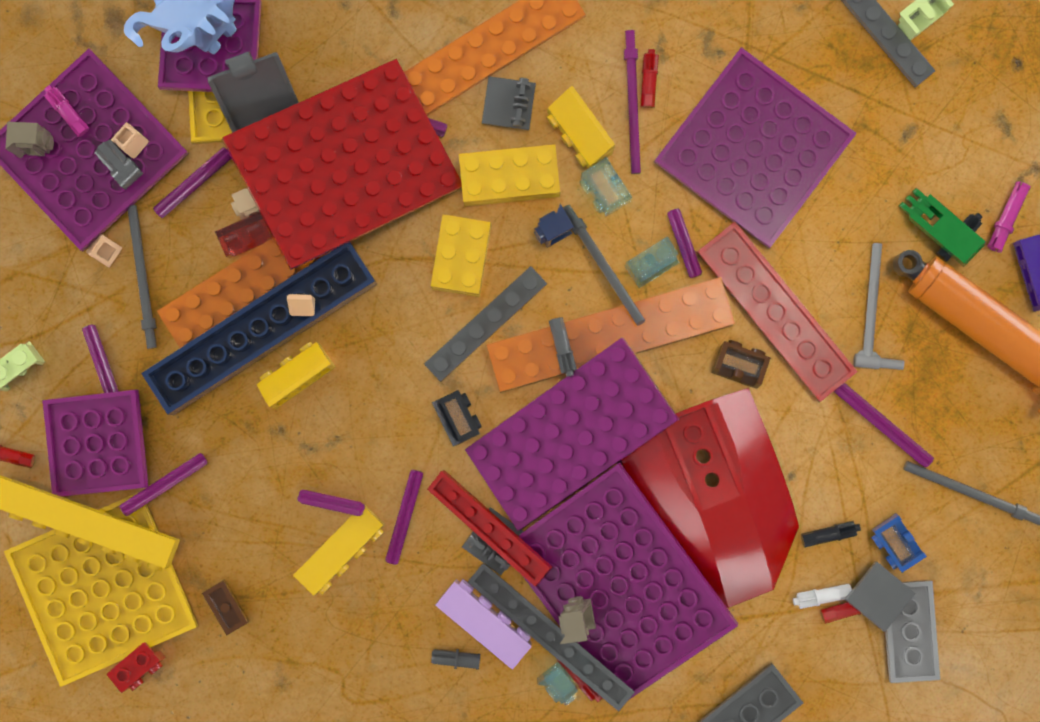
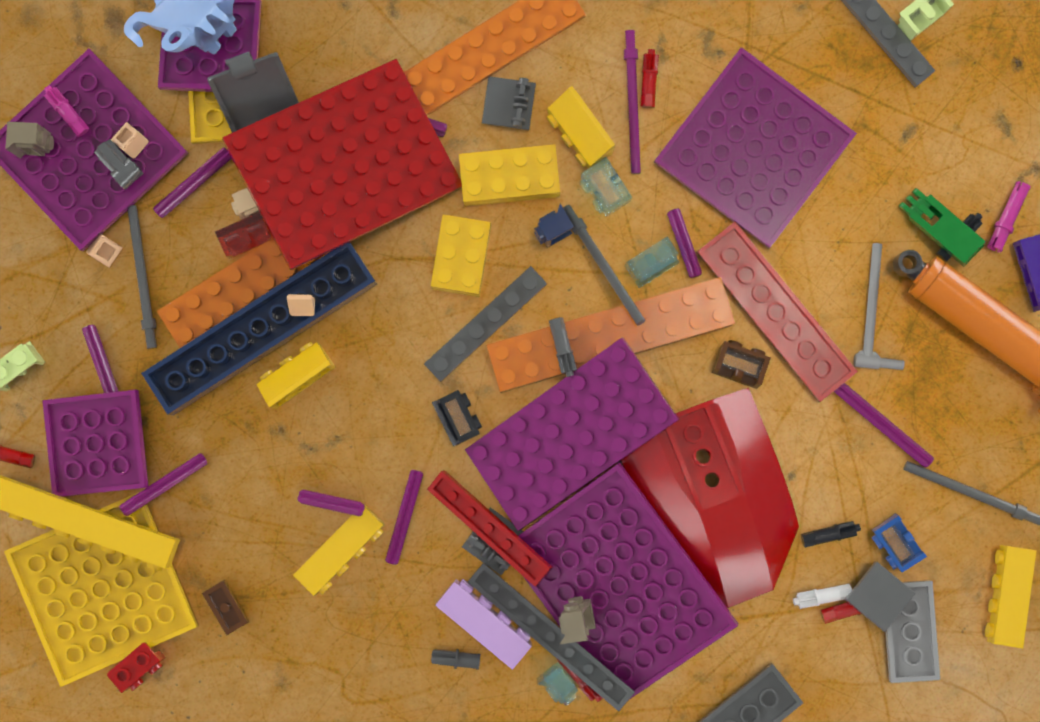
(1011, 596): none -> yellow brick

